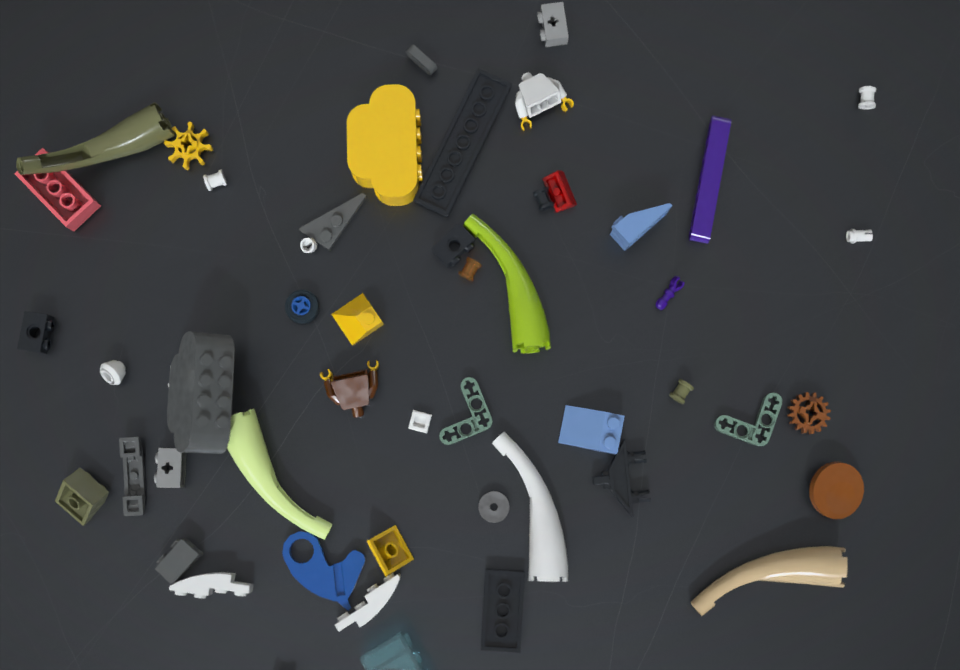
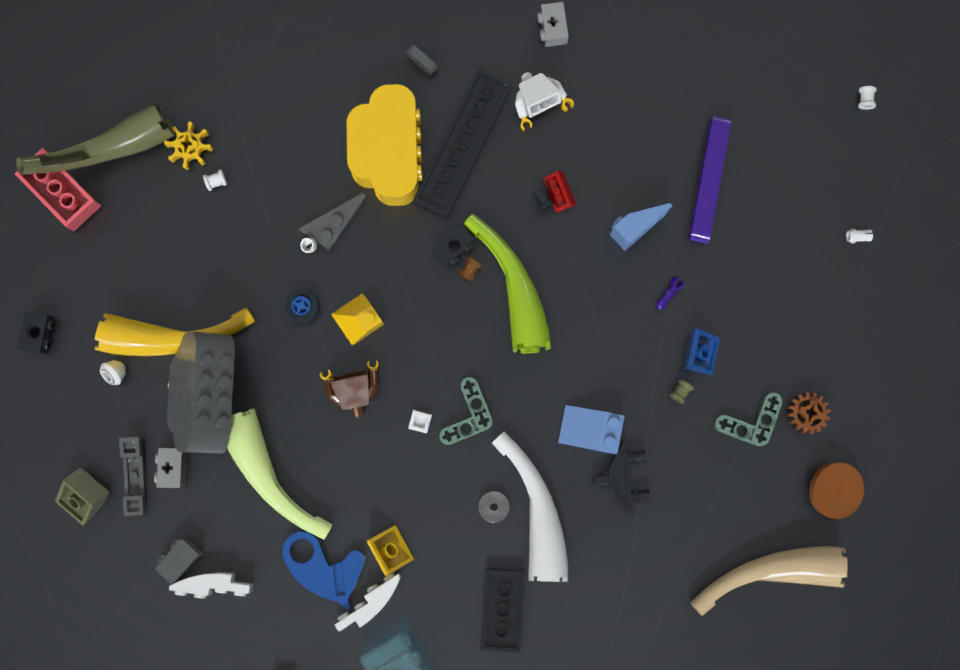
(137, 338): none -> yellow brick
(701, 352): none -> blue slope

